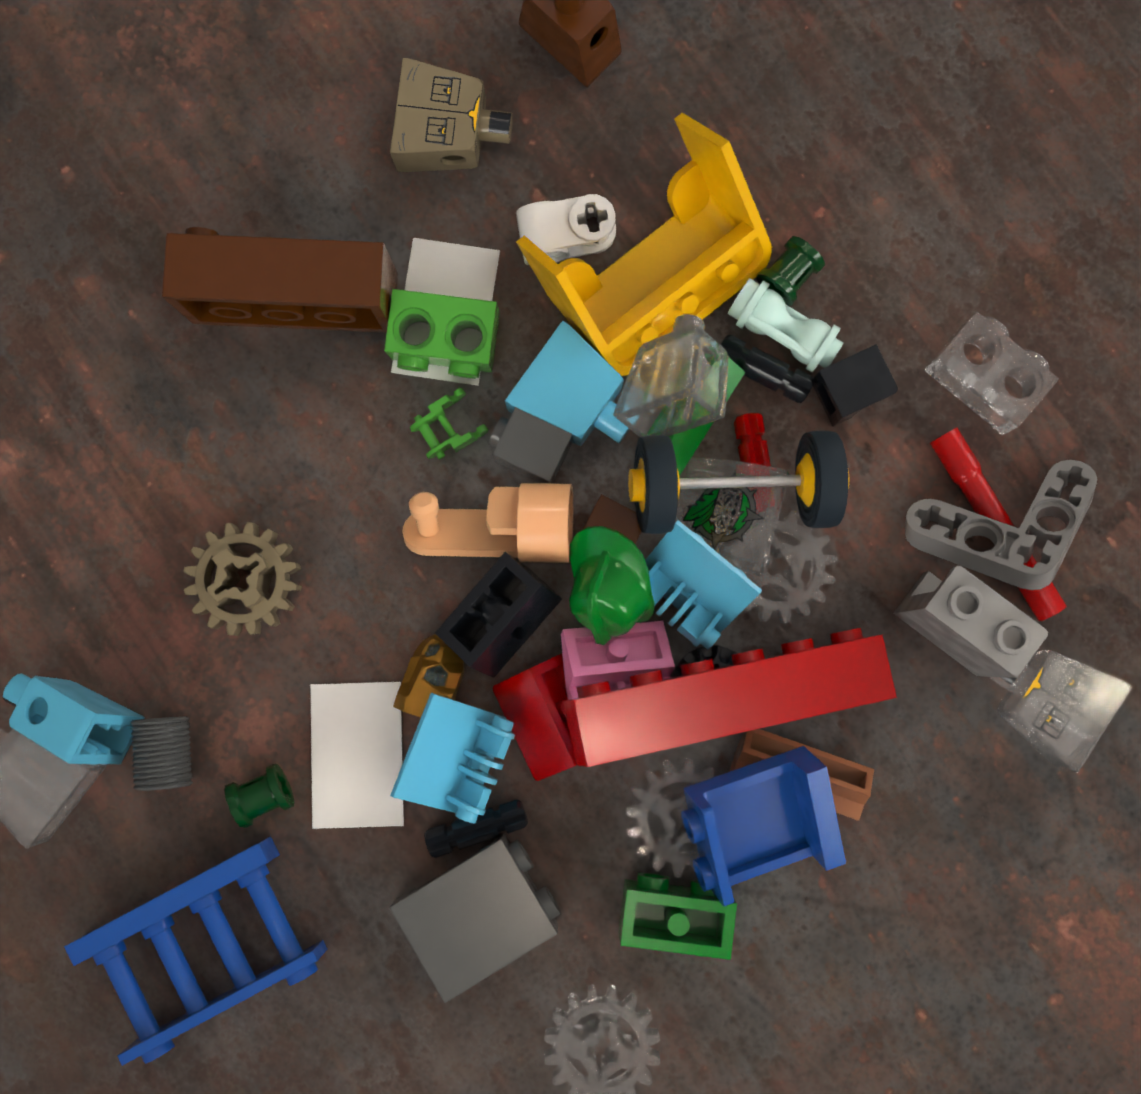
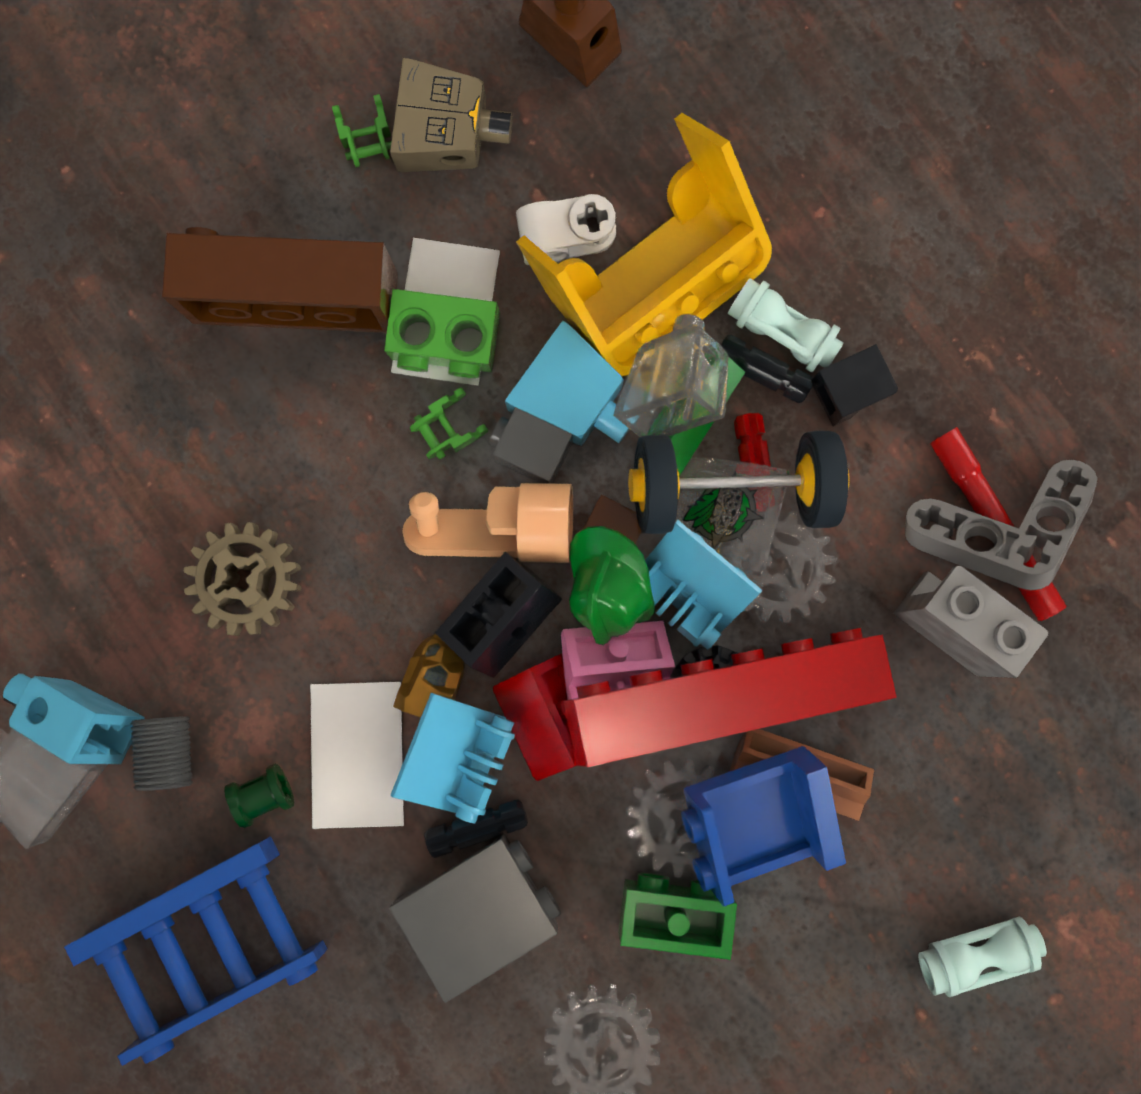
(347, 136): none -> bright green piece
(792, 269): dark green bush -> none
(956, 966): none -> light aqua piece
(984, 385): clear brick -> none
(1061, 706): clear torso -> none

